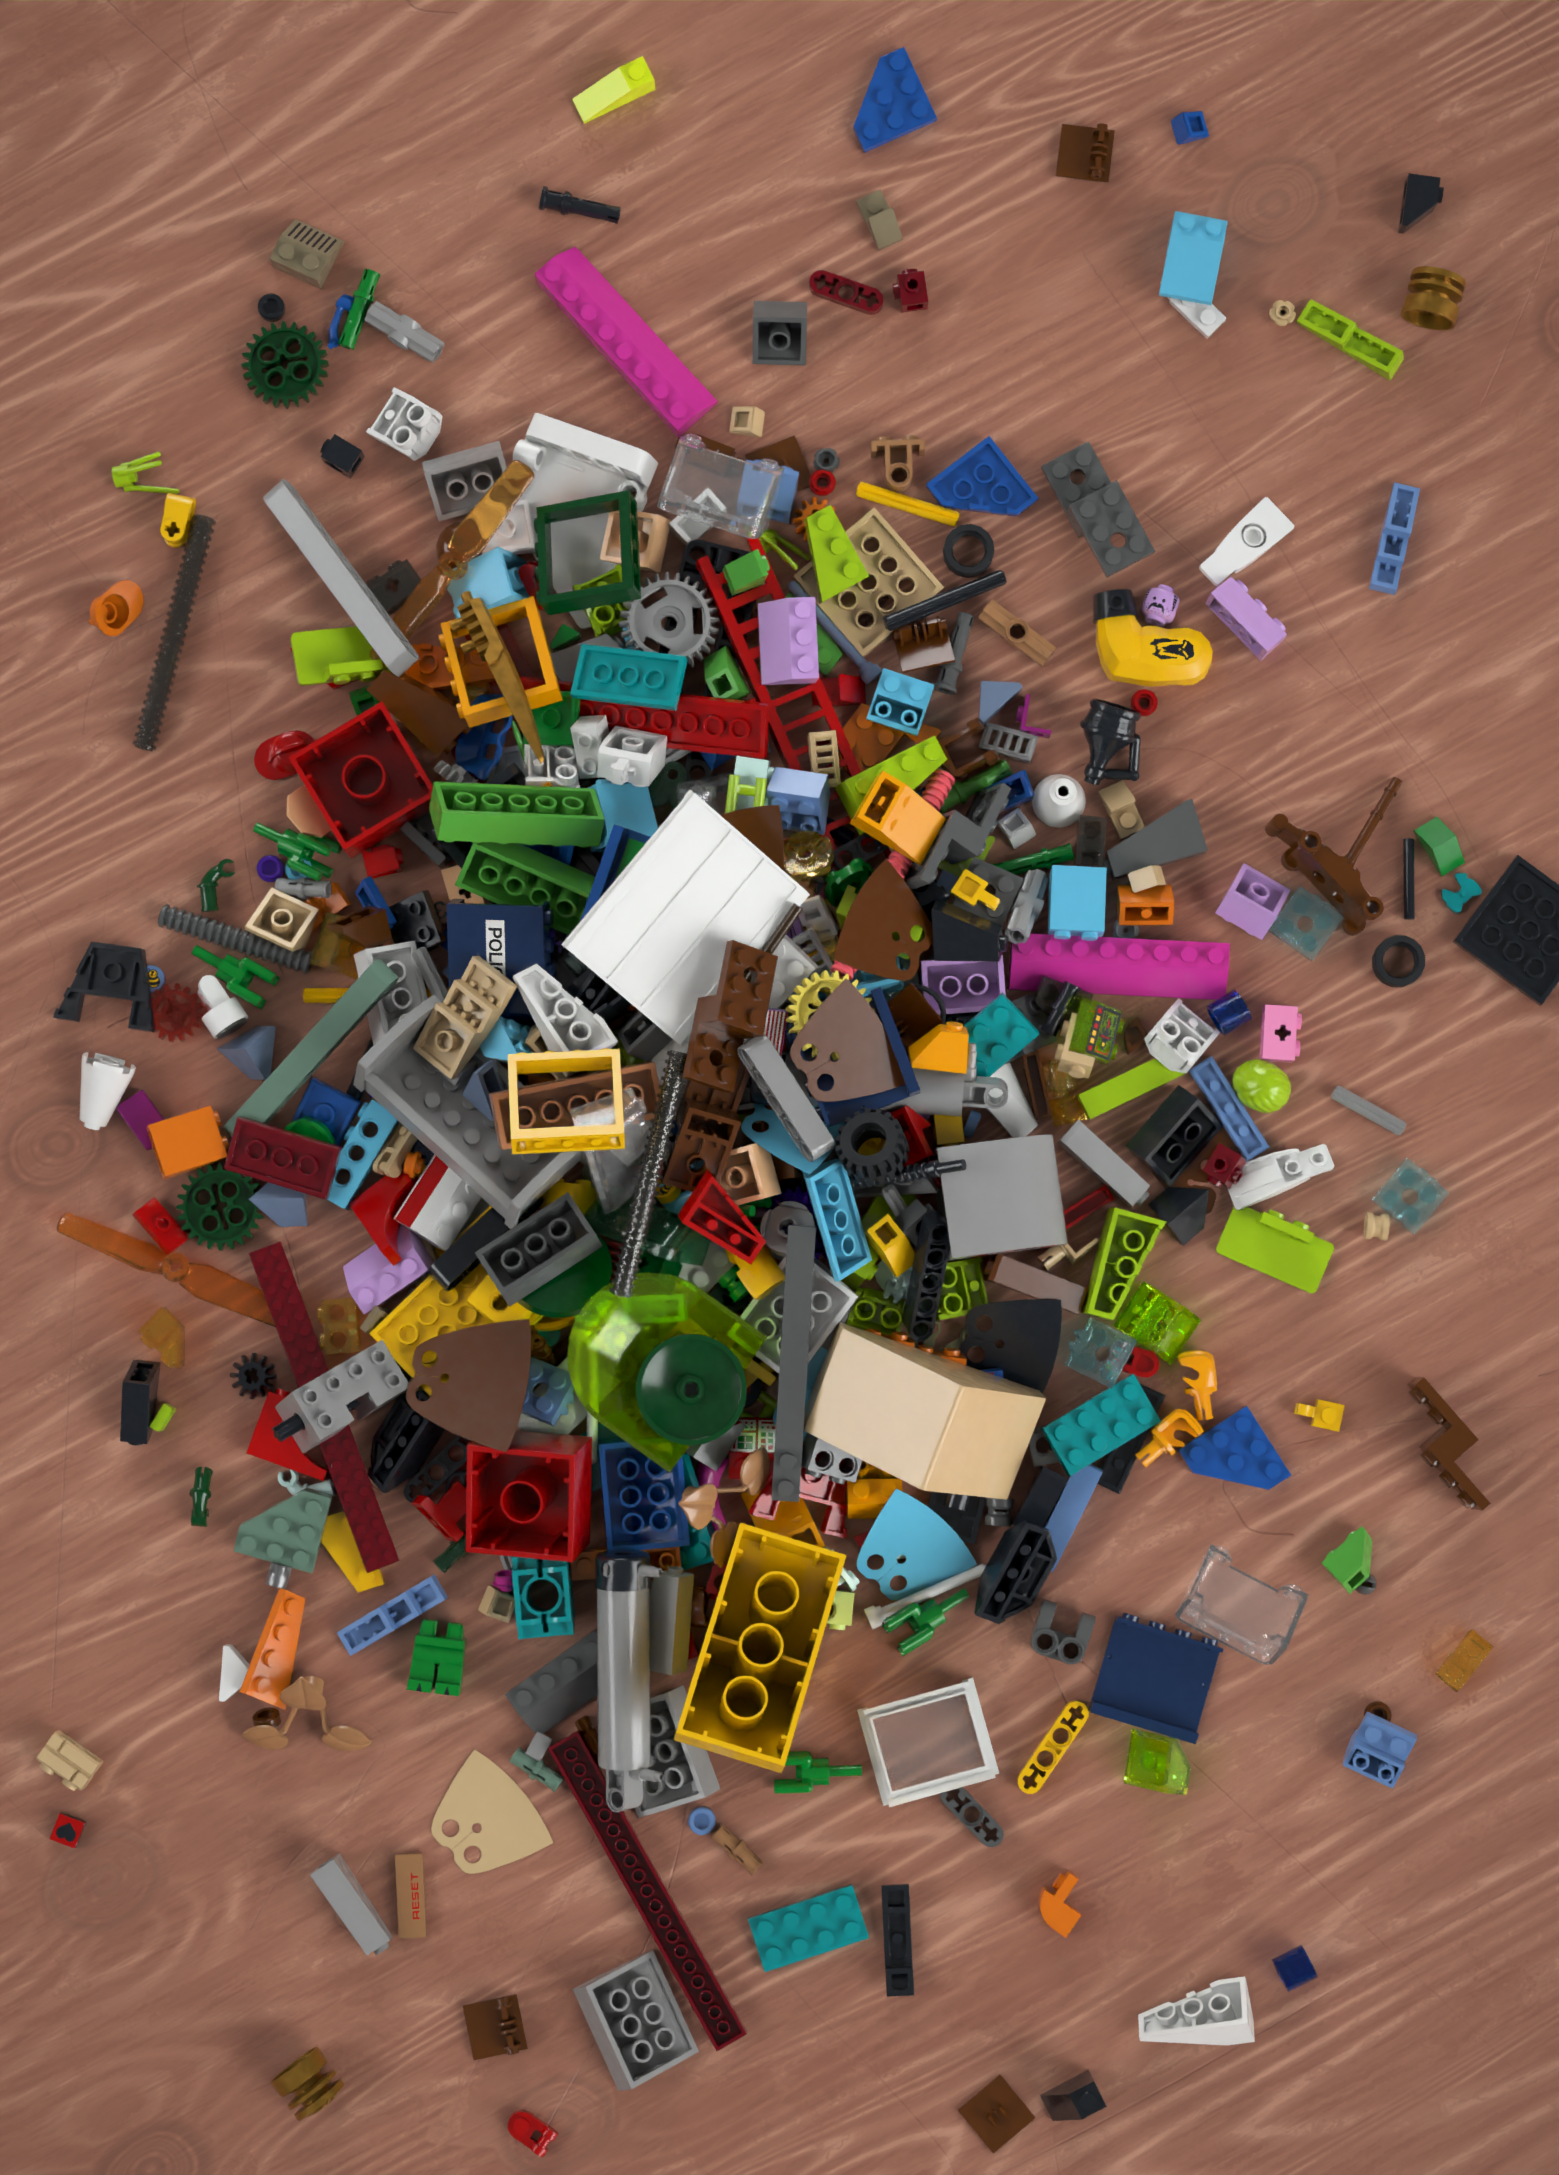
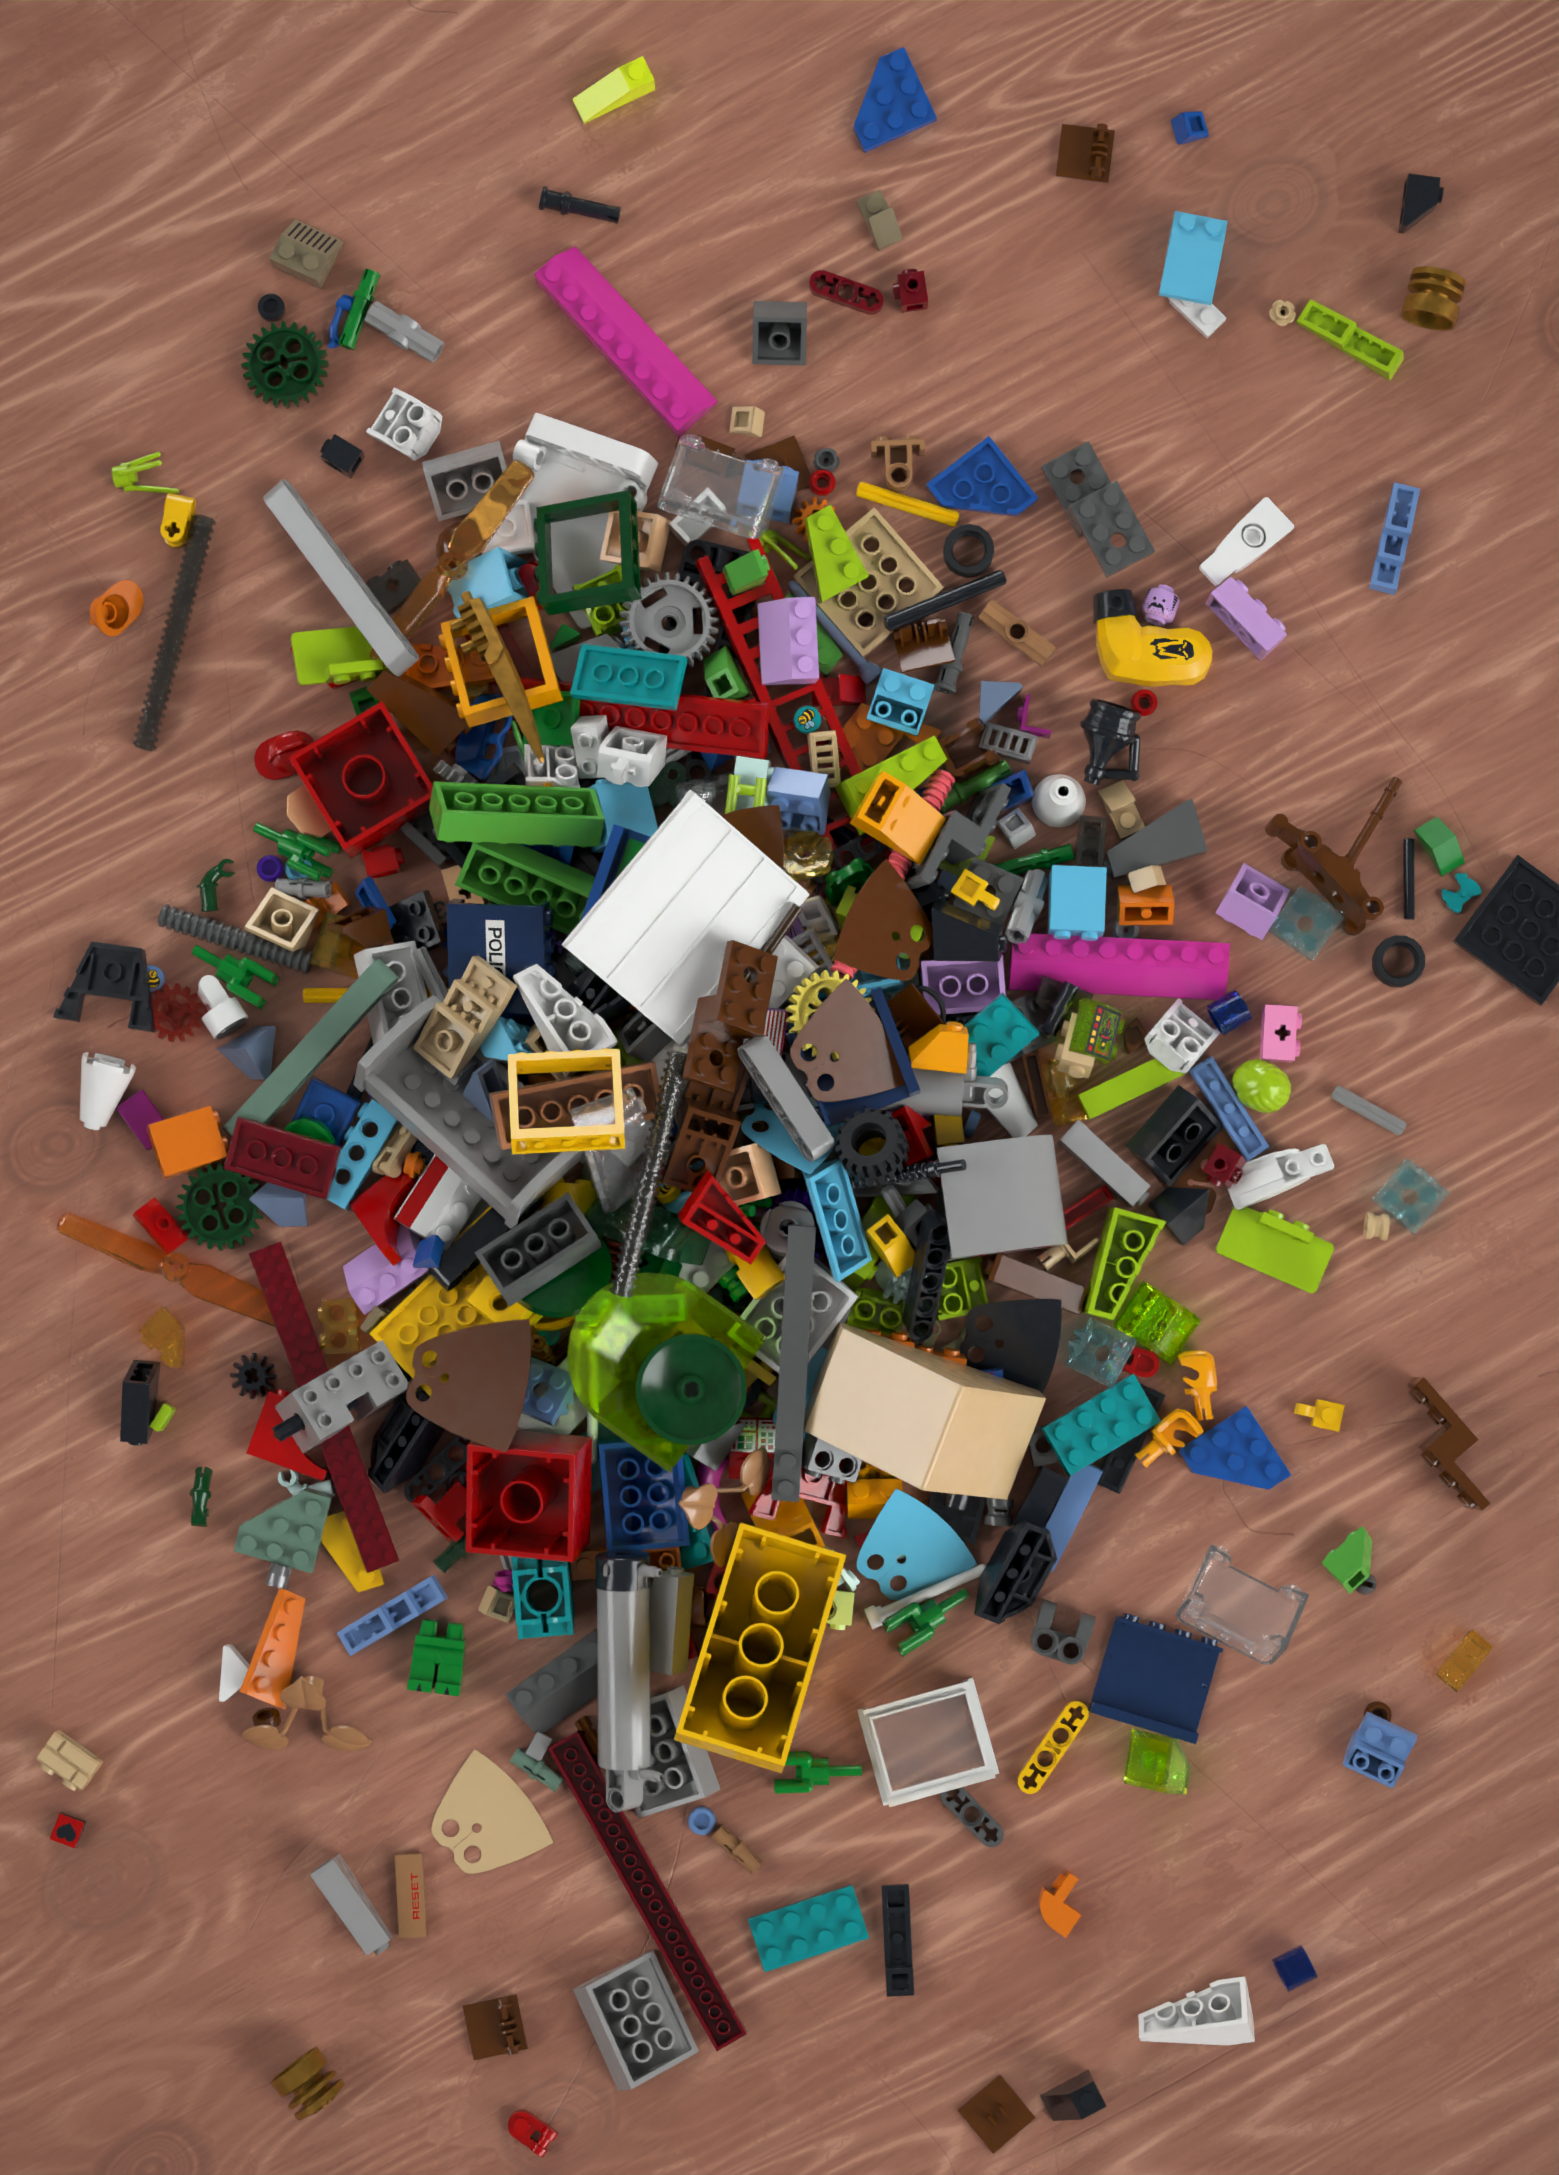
(429, 1252): none -> blue slope
(807, 720): none -> tile

